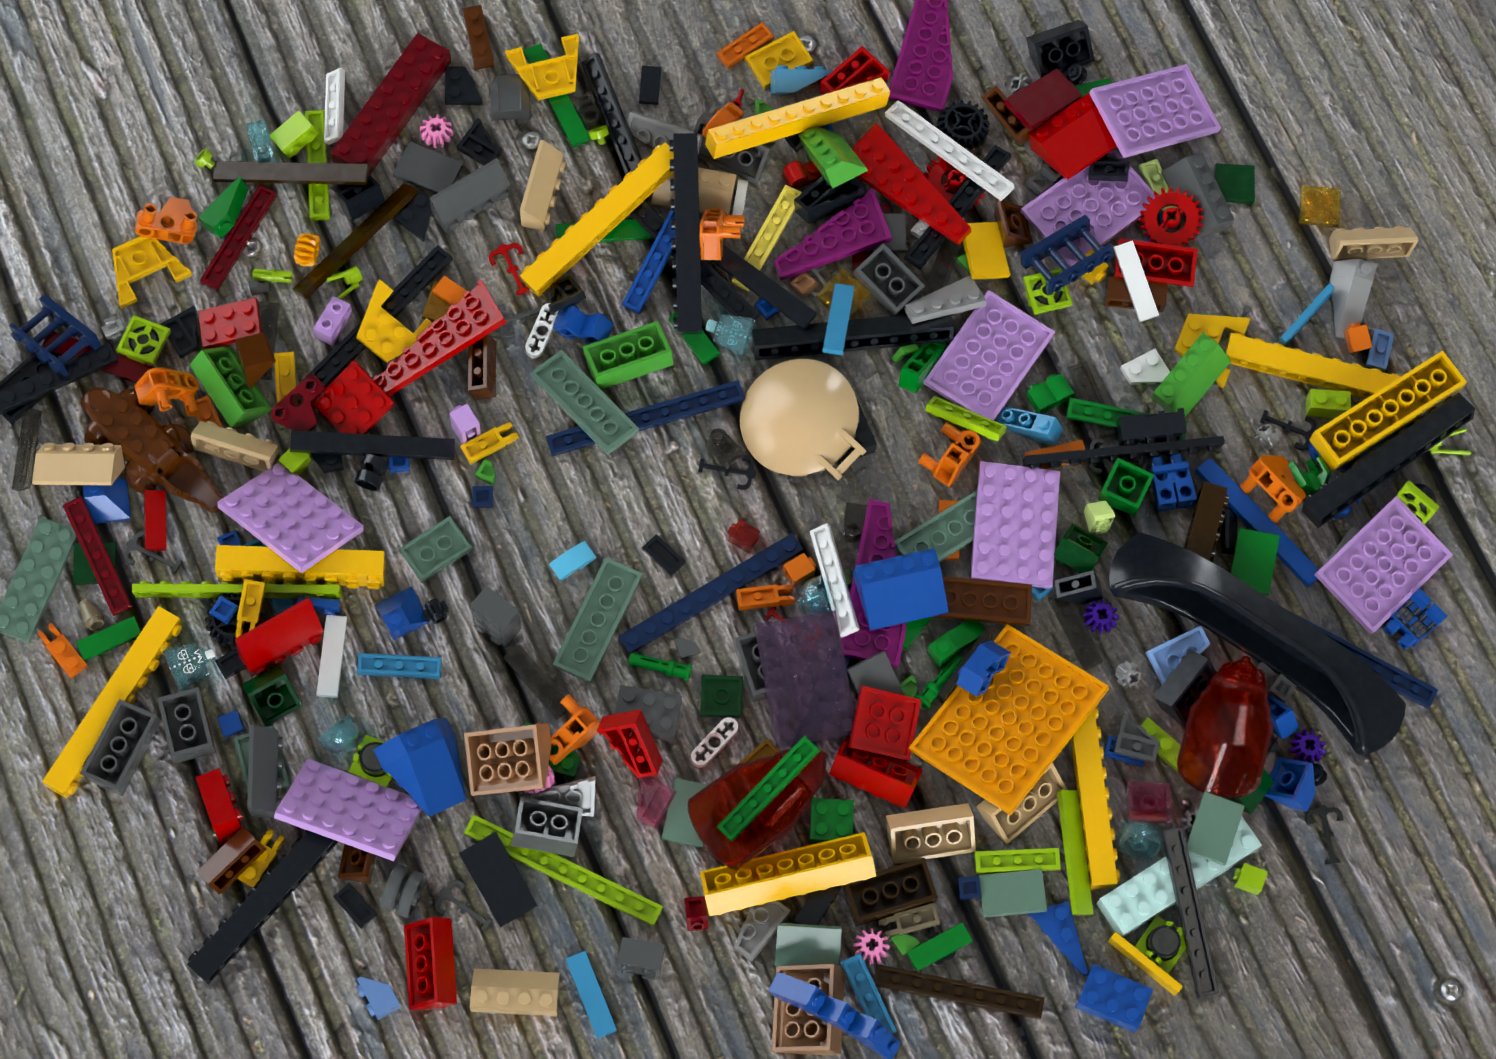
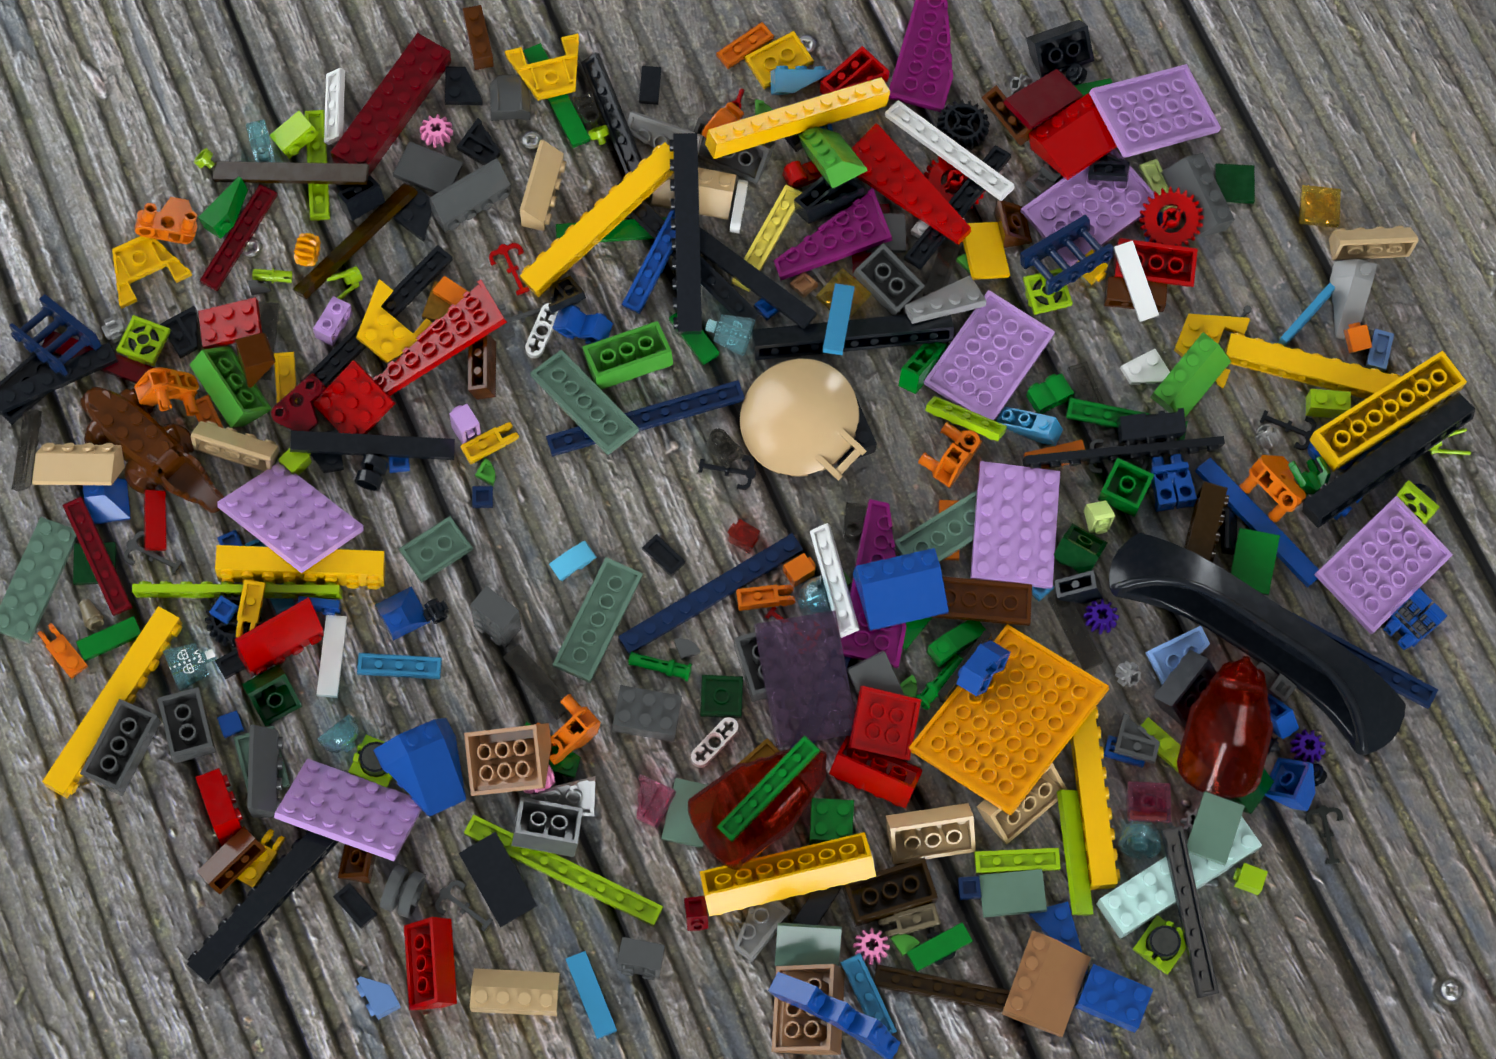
(633, 740): red wedge -> none
(716, 226): orange piece -> none
(903, 351): bright green tile -> none
(1046, 984): none -> medium nougat slope
(1145, 963): yellow tile -> none

